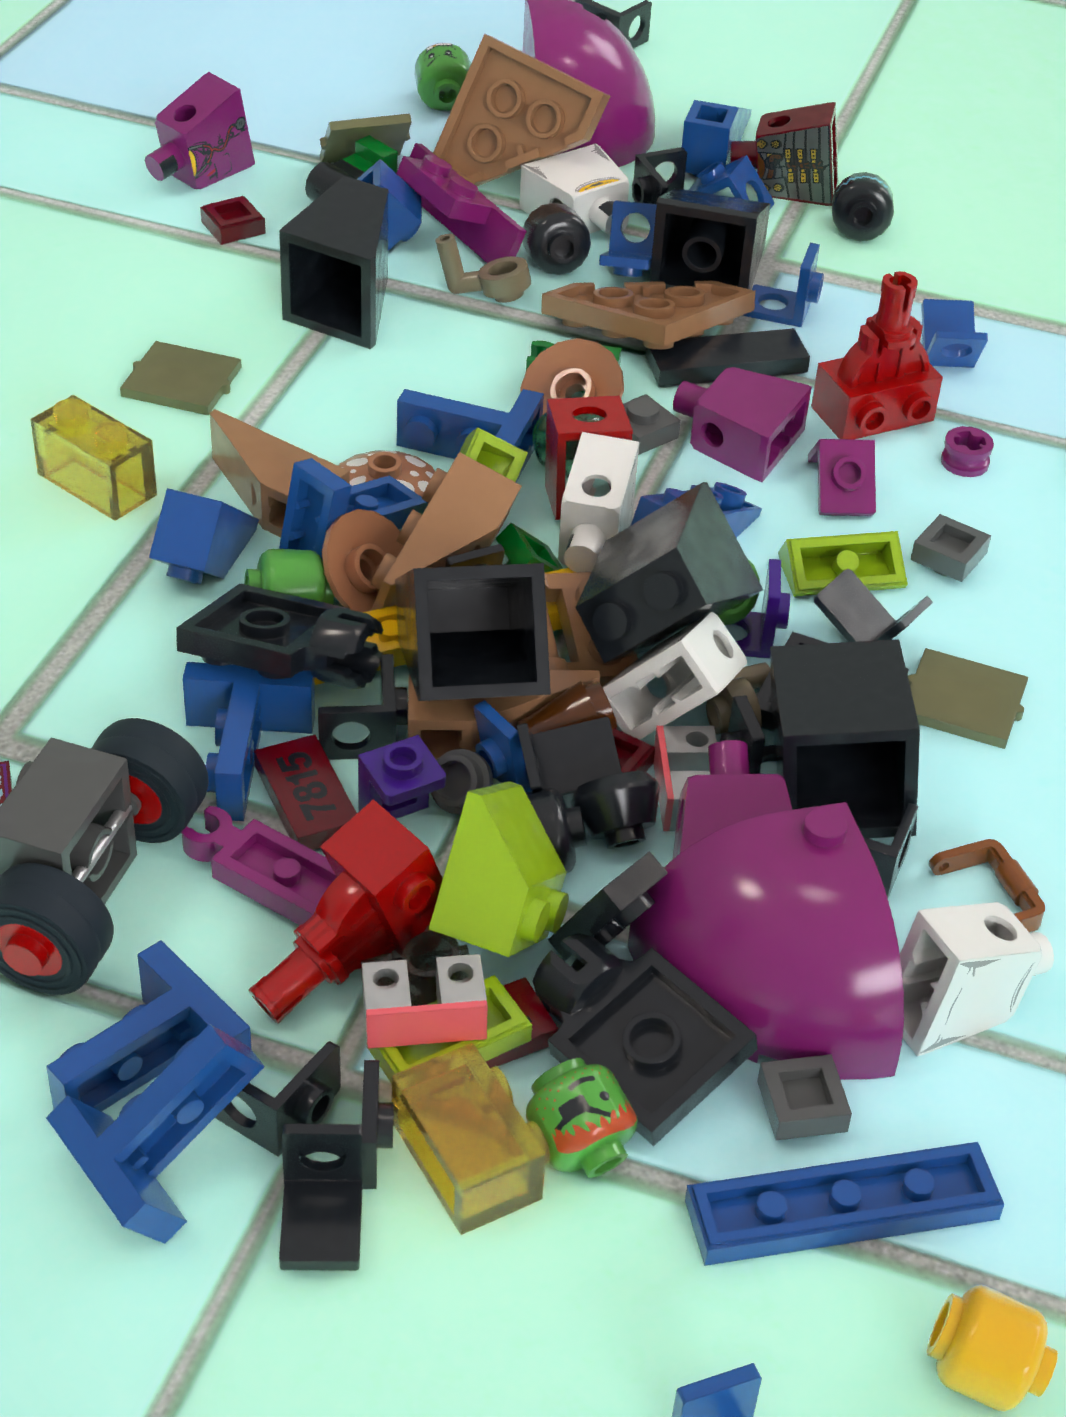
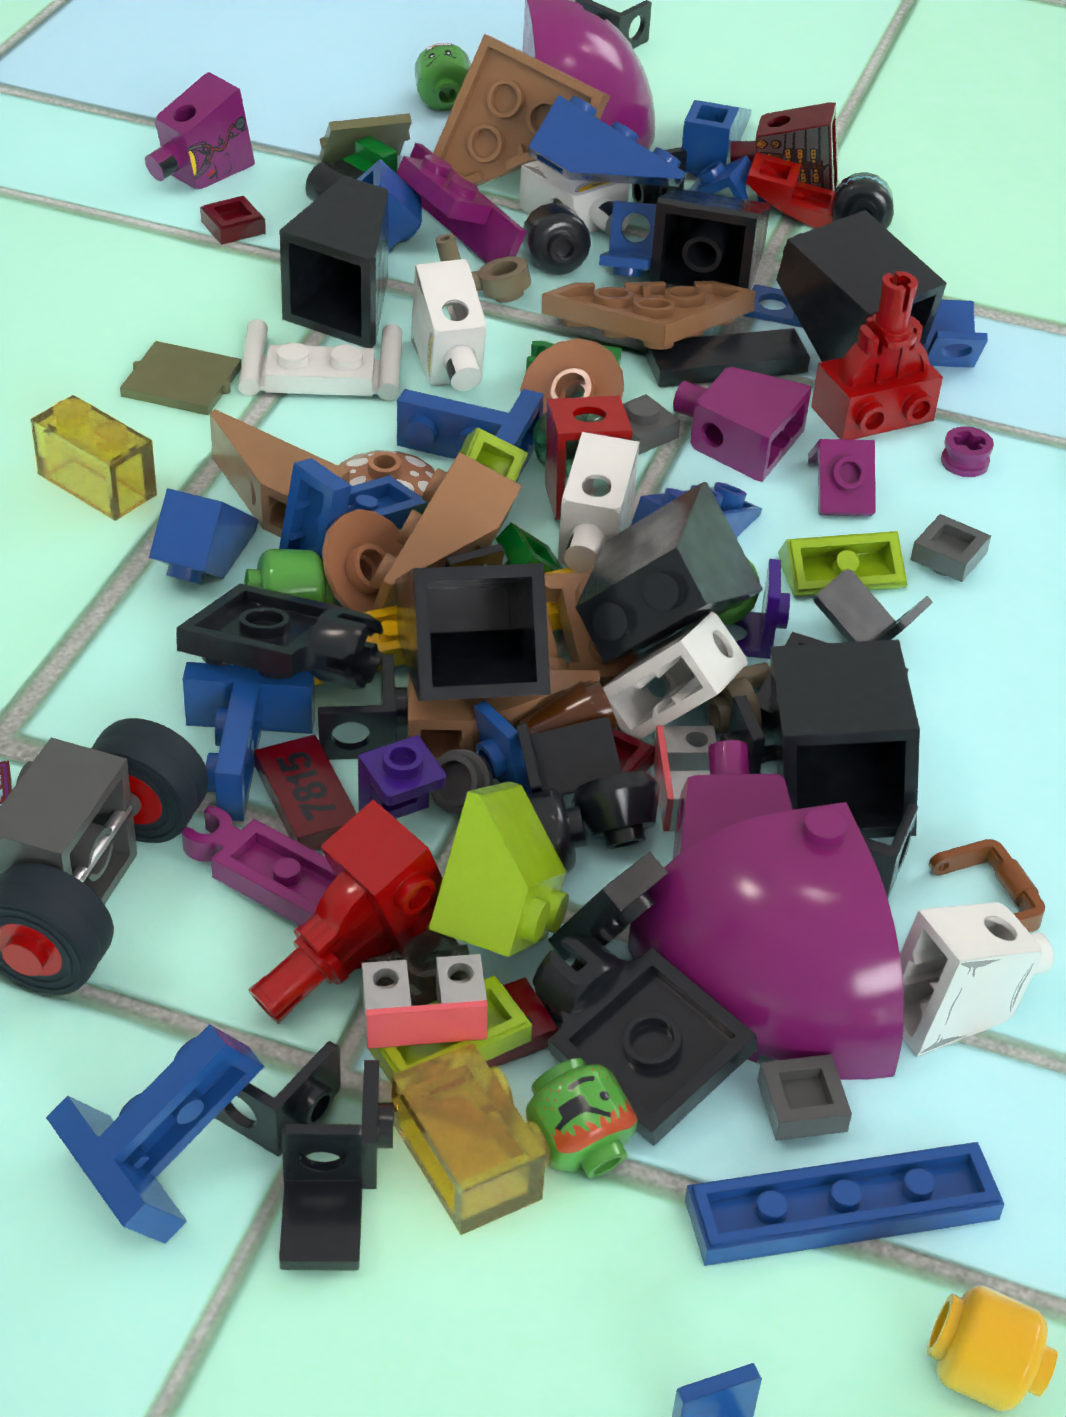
(147, 1037): blue bracket -> none
(320, 369): none -> white plate
(447, 348): none -> white torso
(591, 150): none -> blue slope
(779, 185): none -> red slope
(837, 276): none -> black slope
(967, 697): olive piece -> none

